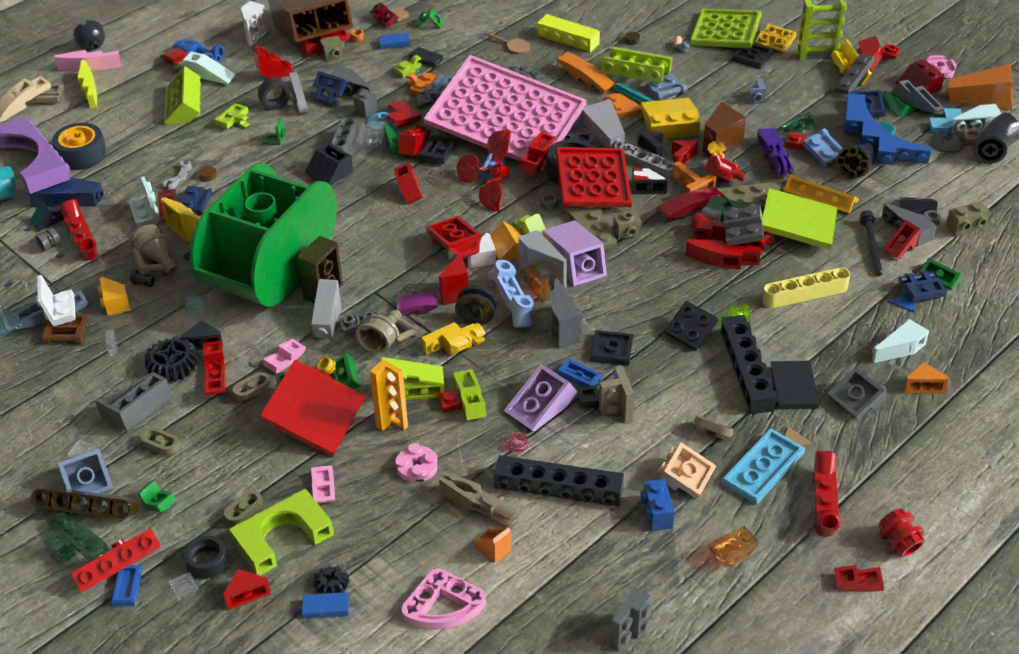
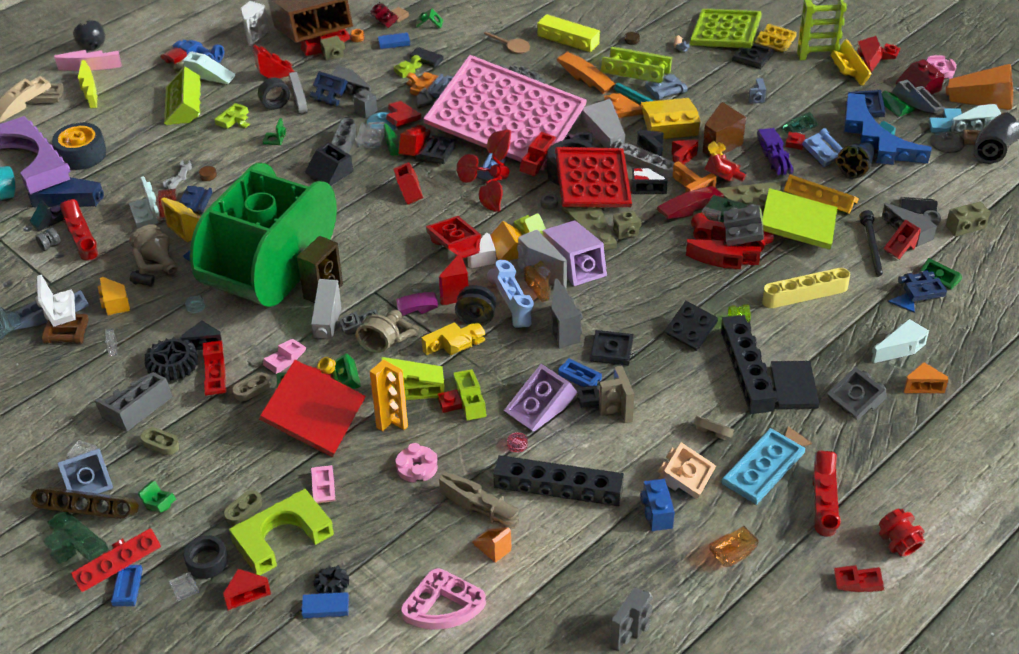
(854, 73): dark grey plate -> none

